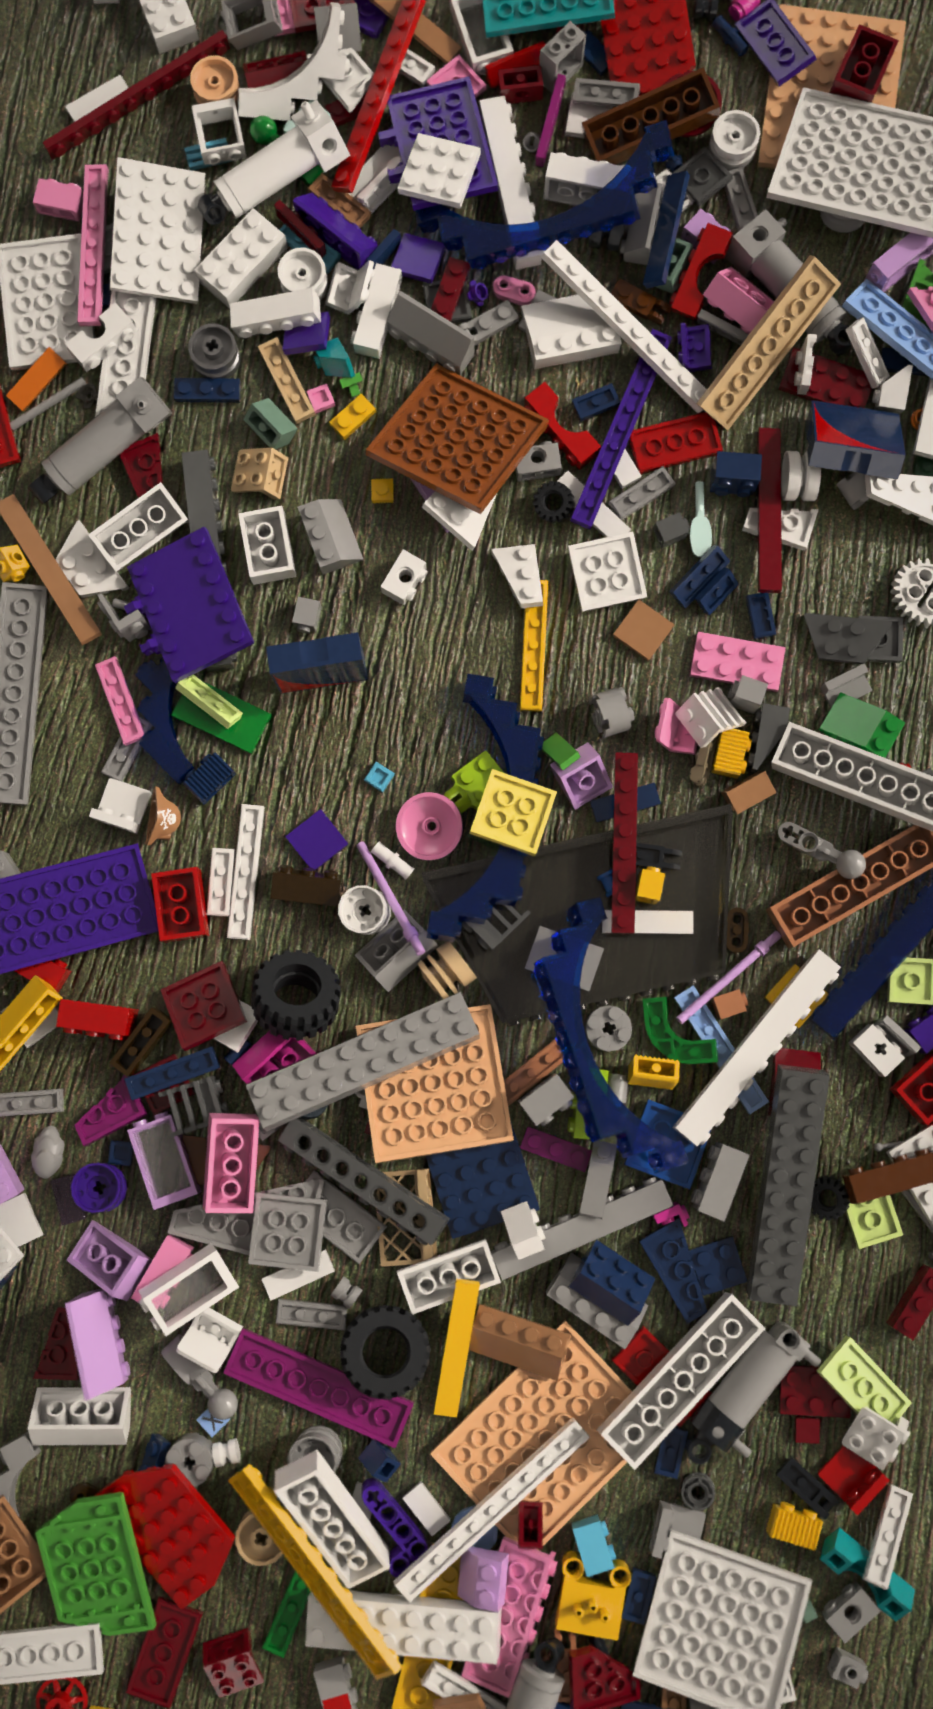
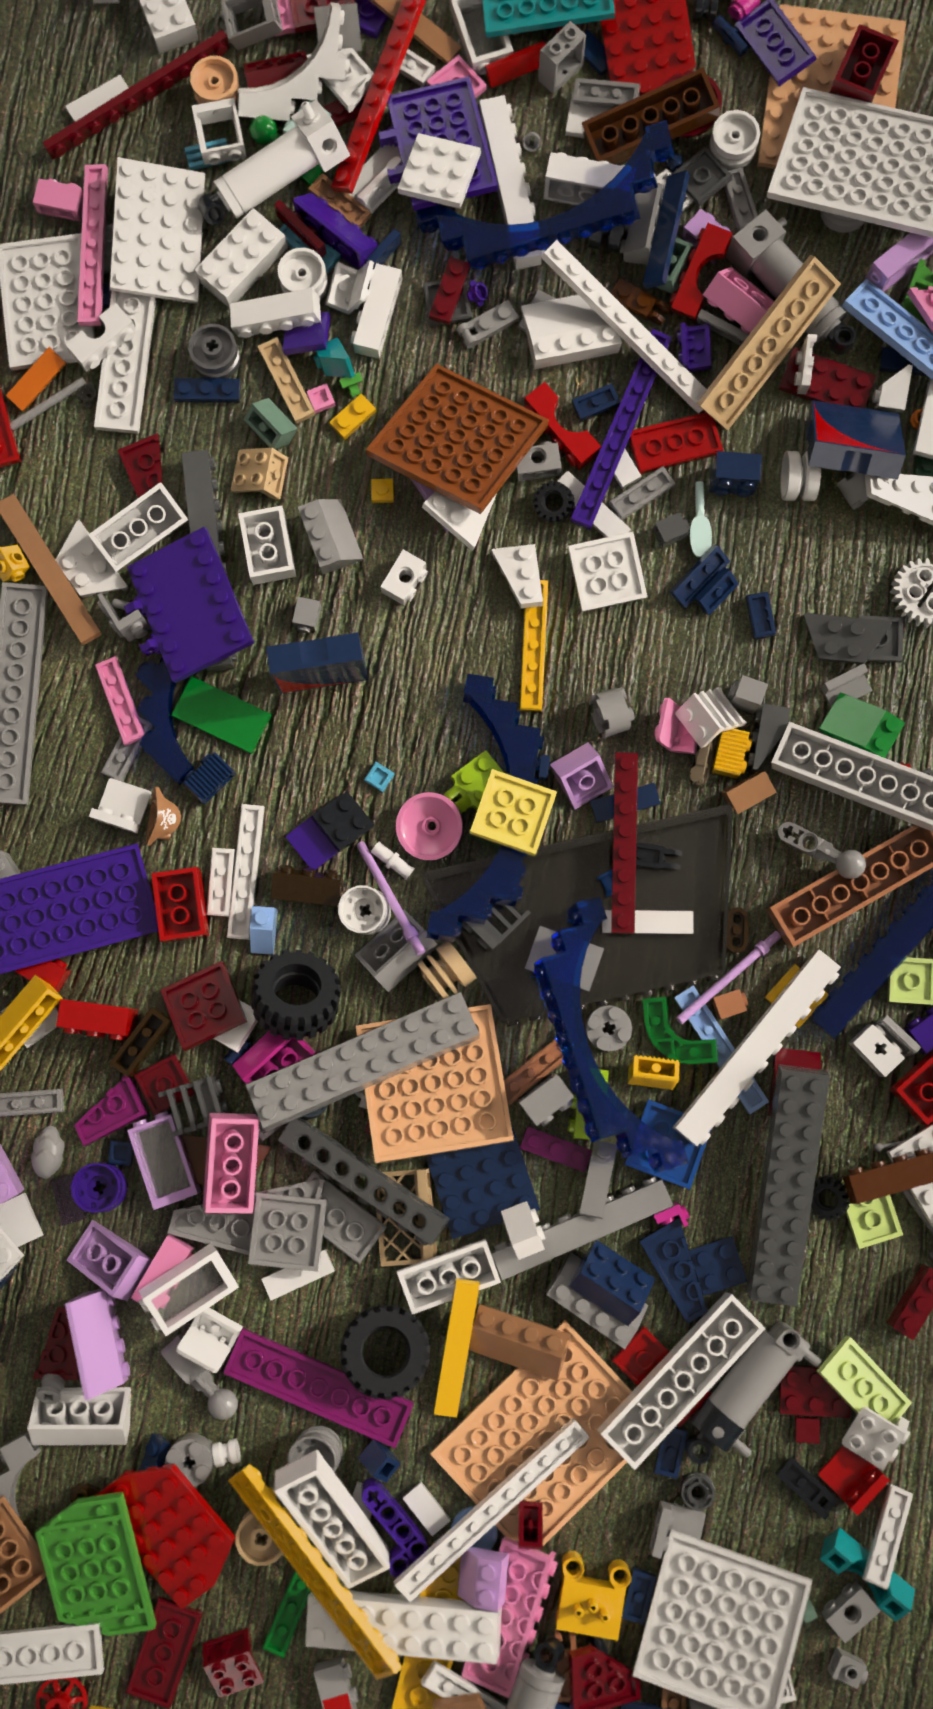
(50, 1389): none -> light grey wheel
(101, 440): light grey piece -> none
(172, 1073): dark blue plate -> none
(209, 701): yellowish green plate -> none
(210, 1423): light blue tile -> none
(263, 929): none -> light blue slope
(311, 1314): light grey tile -> none
(342, 821): none -> black plate
(342, 1288): light grey wheel -> none
(418, 257): dark purple tile -> none
(430, 334): light grey slope -> none
(513, 290): bright pink plate -> none
(521, 84): dark red brick -> none
(544, 768): none -> dark blue tile
(550, 120): magenta tile -> none
(560, 751): bright green tile -> none
(592, 1545): medium azure brick -> none
(619, 1085): light grey brick -> none
(643, 630): medium nougat tile -> none
(649, 885): yellow brick -> none
(719, 1181): light grey brick -> none
(729, 658): bright pink plate -> none
(769, 511): dark red tile -> none
(794, 1525): yellow brick -> none
(795, 526): white wing -> none
(867, 352): white tile -> none

